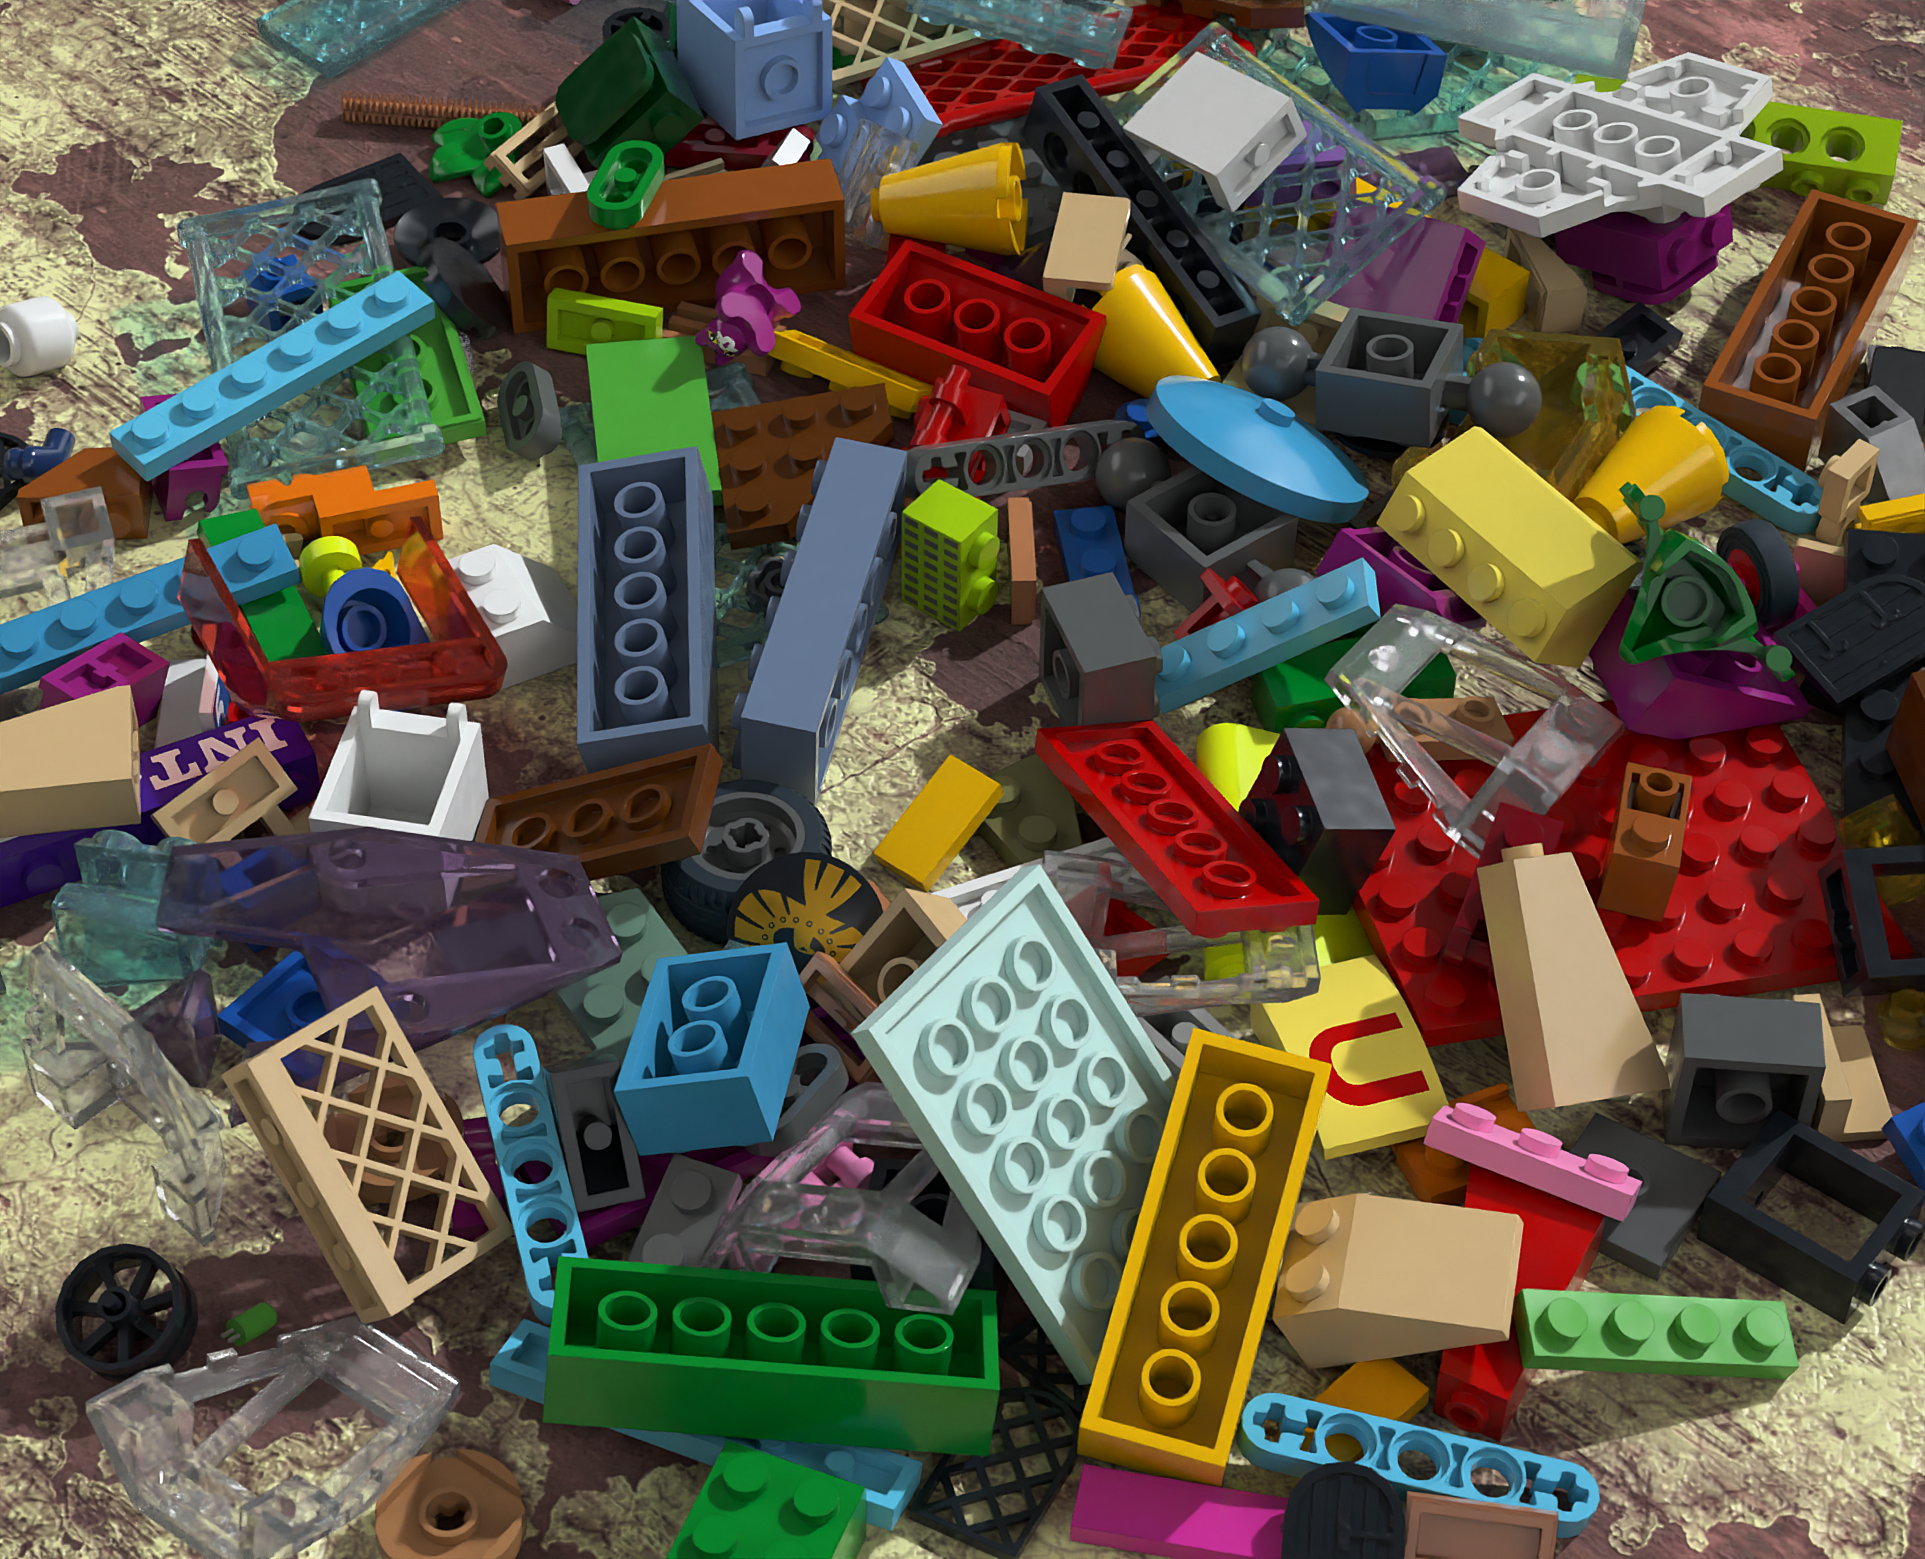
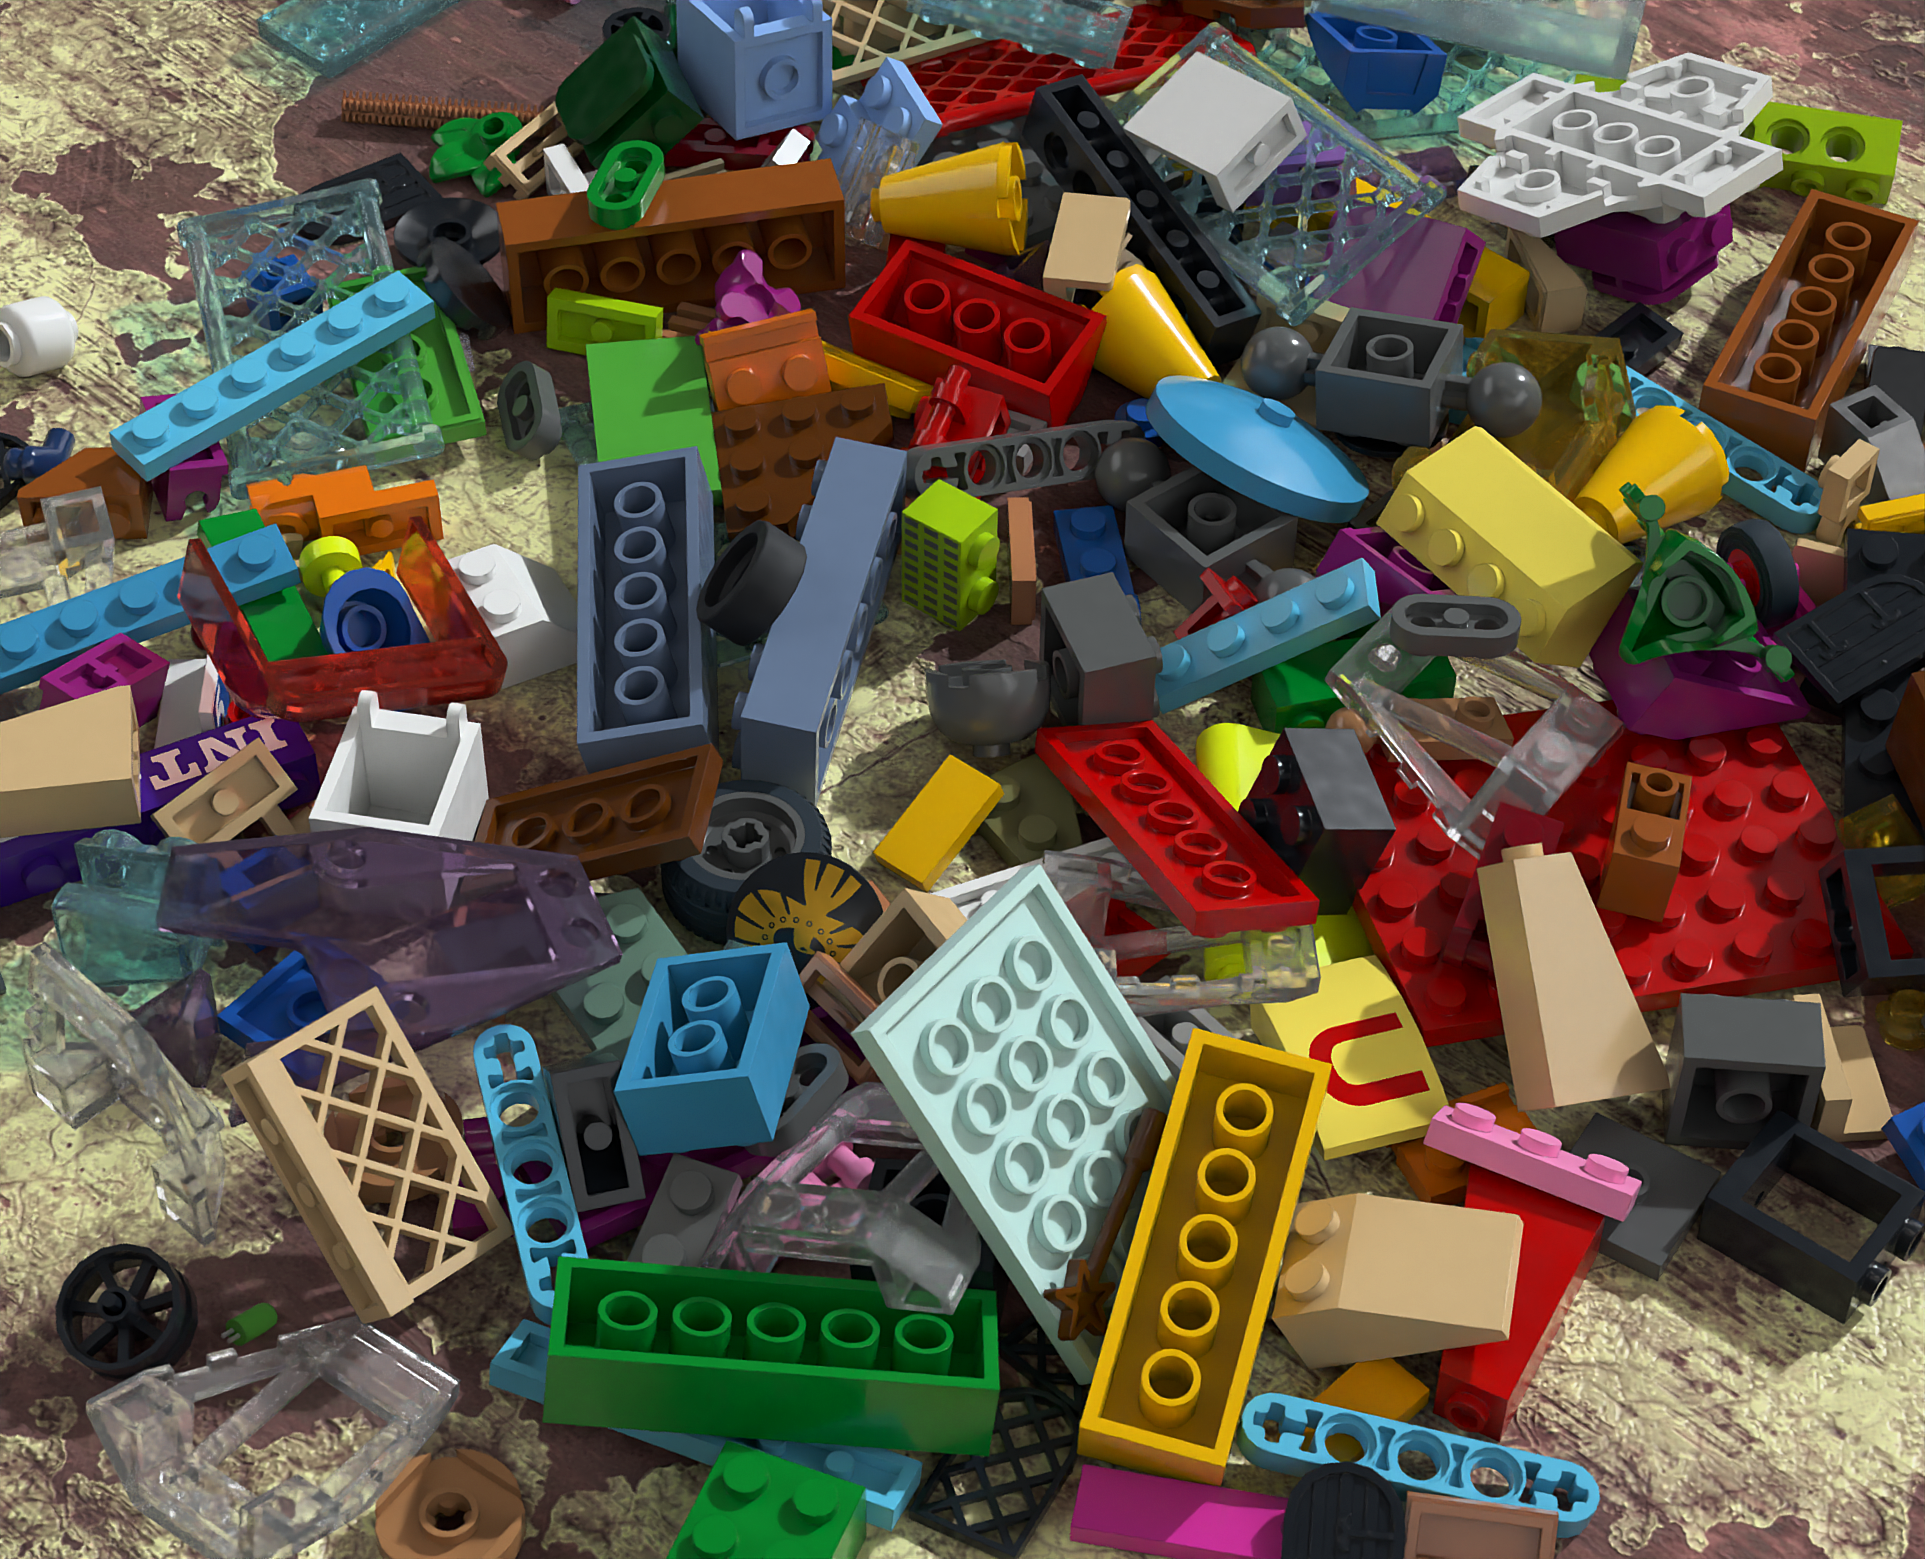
(751, 583): none -> black tyre
(765, 361): none -> orange plate
(988, 702): none -> dark grey cylinder
(1083, 1294): none -> reddish brown piece
(1455, 626): none -> dark grey plate
(1654, 1334): bright green plate -> none

